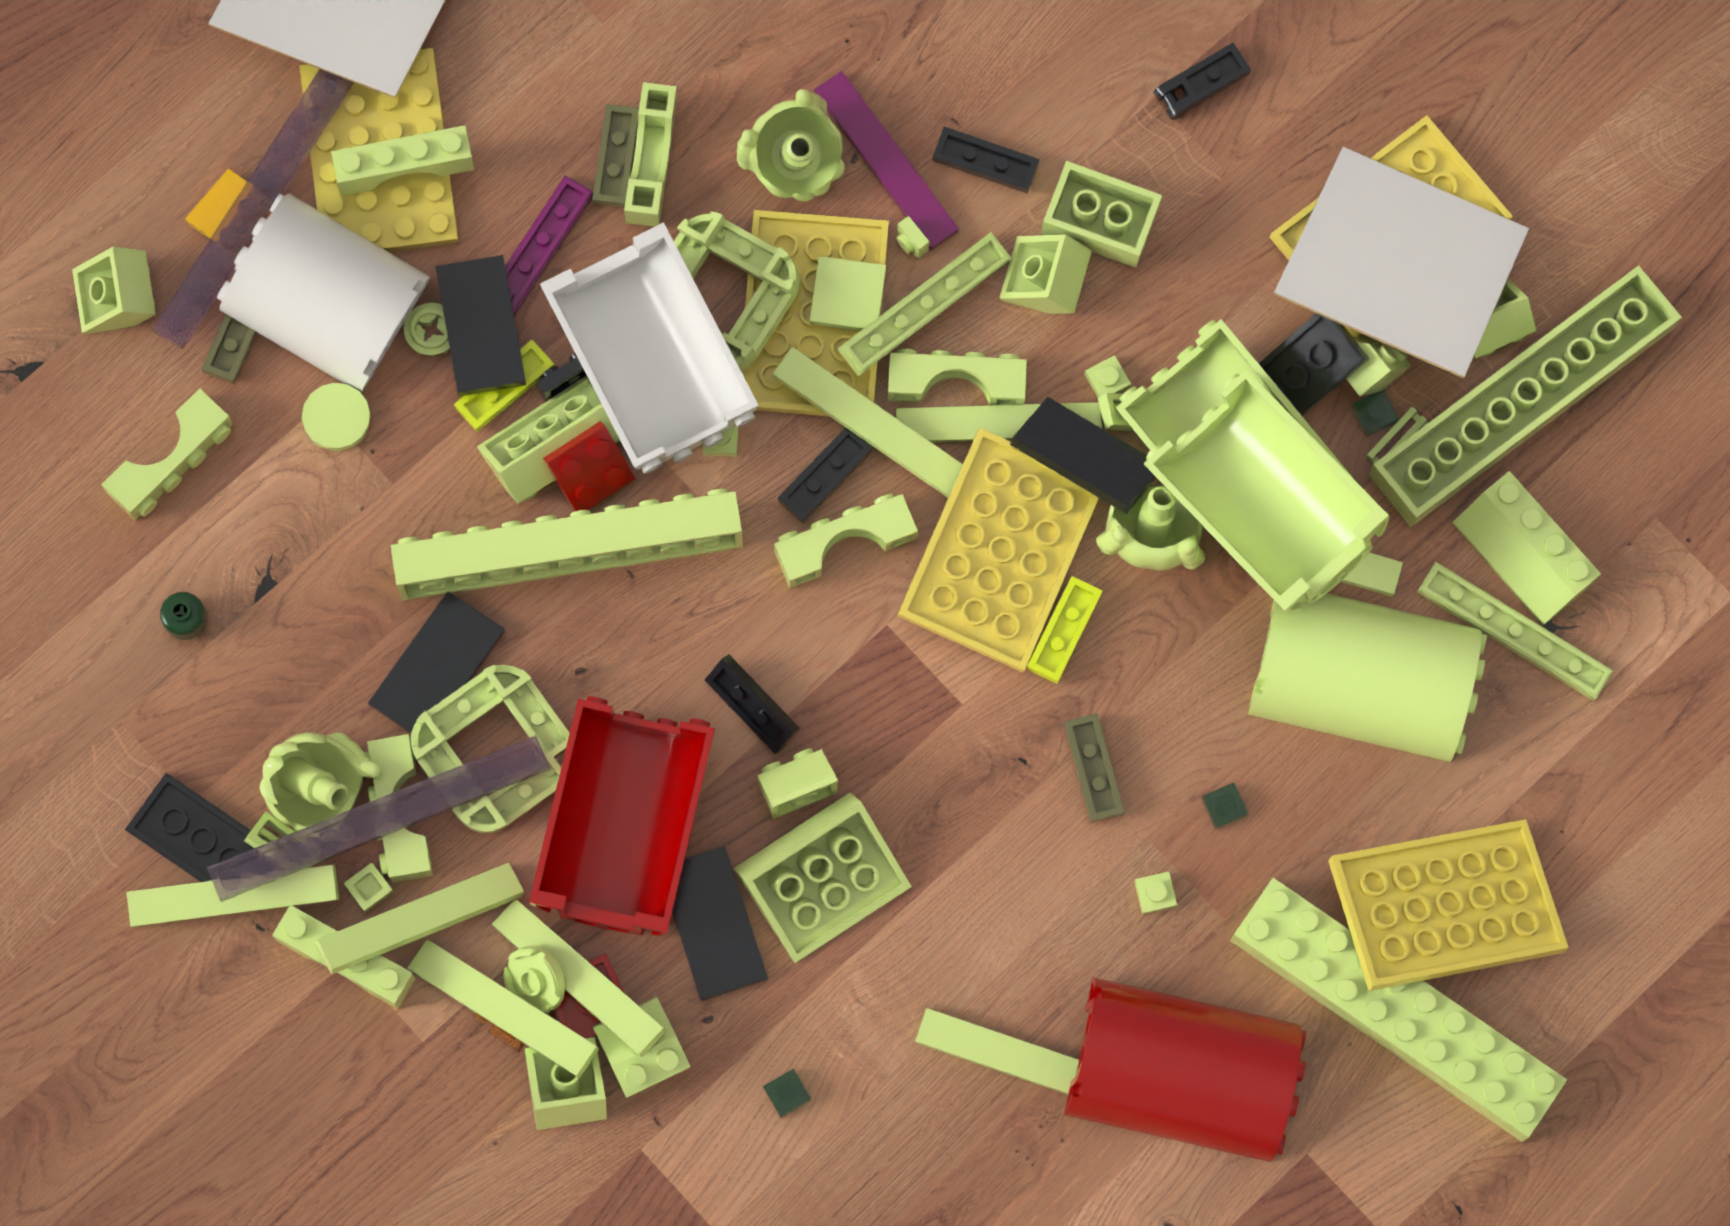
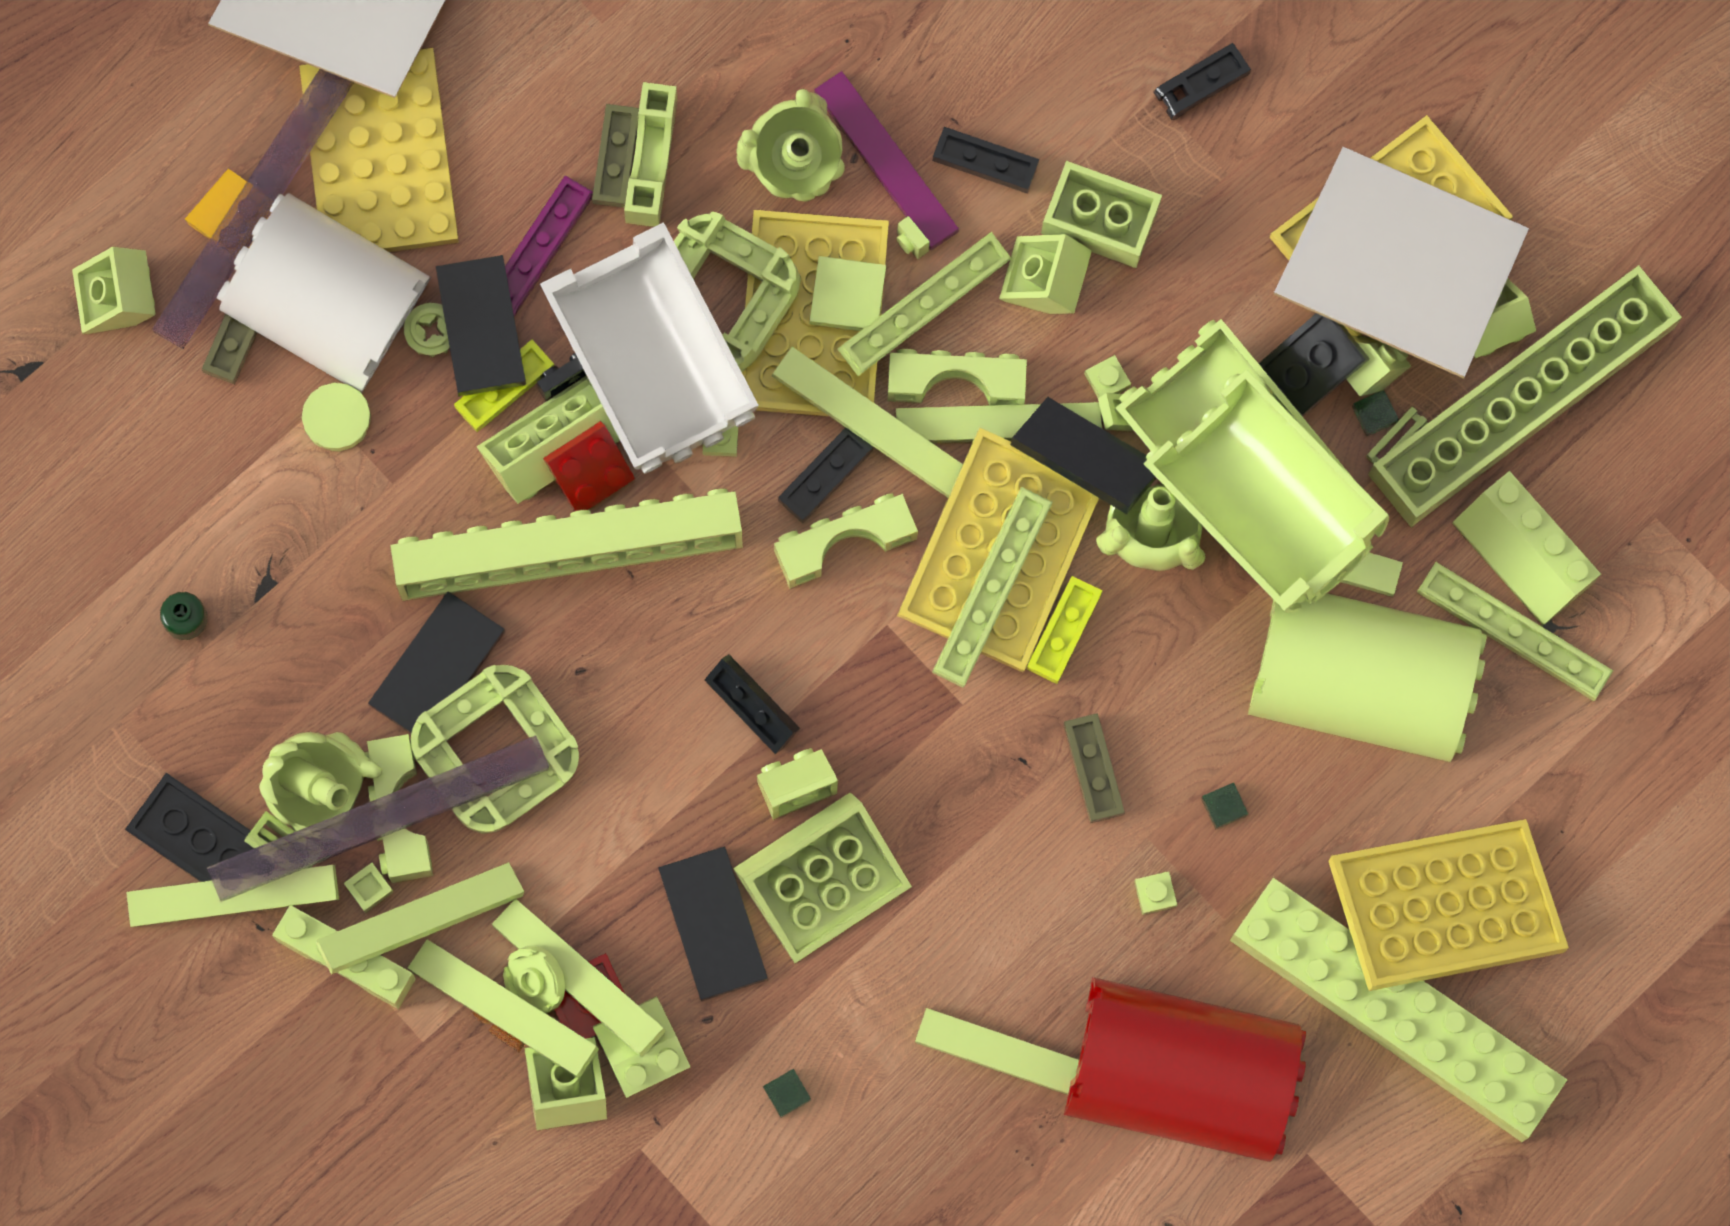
(139, 486): yellowish green arch -> none
(370, 164): yellowish green arch -> none
(621, 819): red cylinder -> none
(992, 587): none -> yellowish green tile

